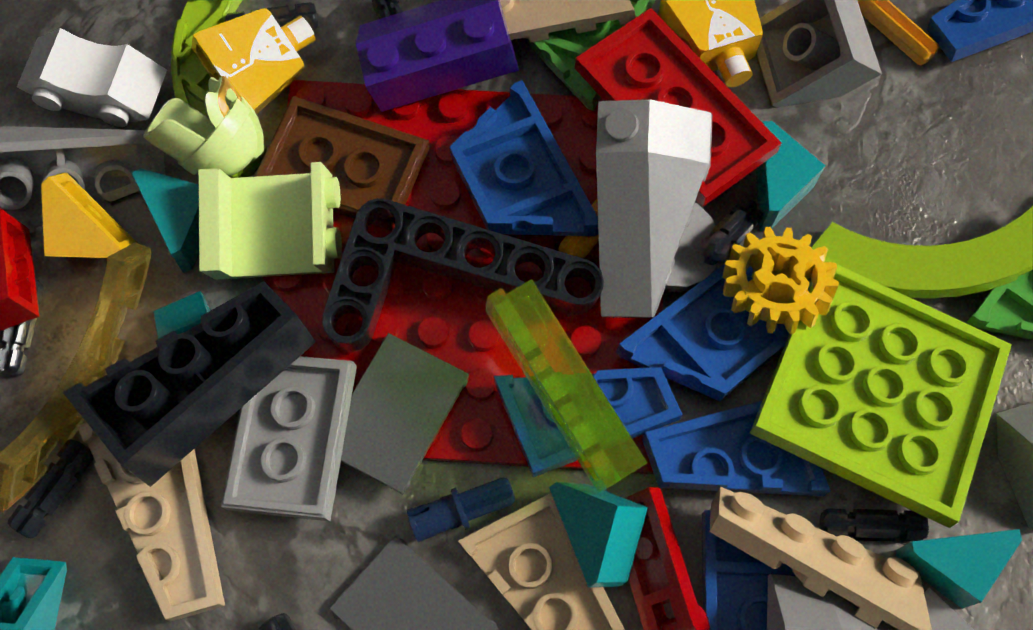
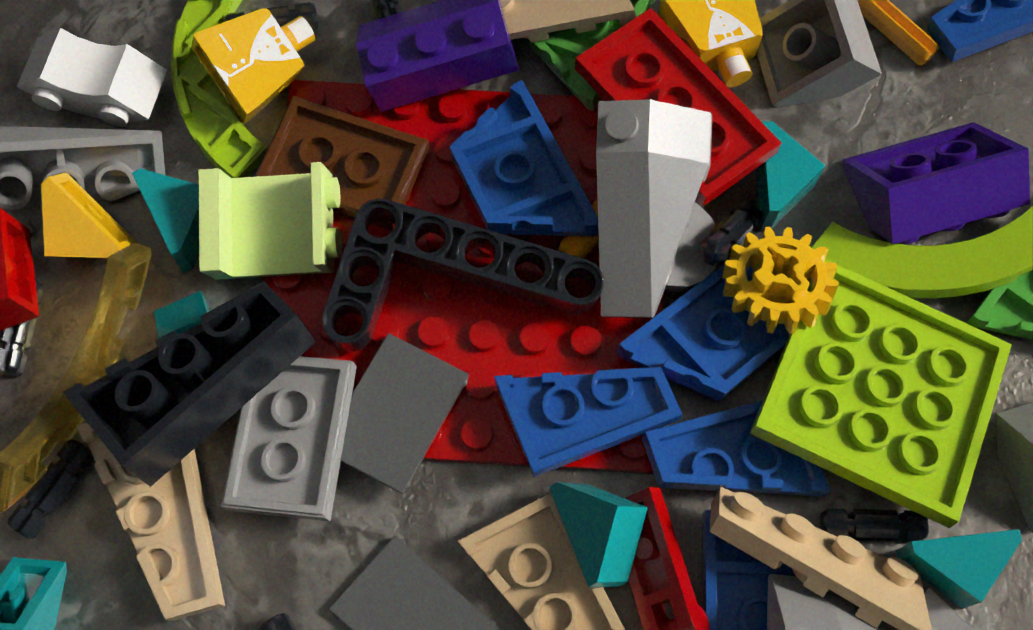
(197, 142): yellowish green helmet -> none
(459, 508): dark blue axle -> none
(564, 385): clear neon green fence -> none
(939, 182): none -> dark purple slope

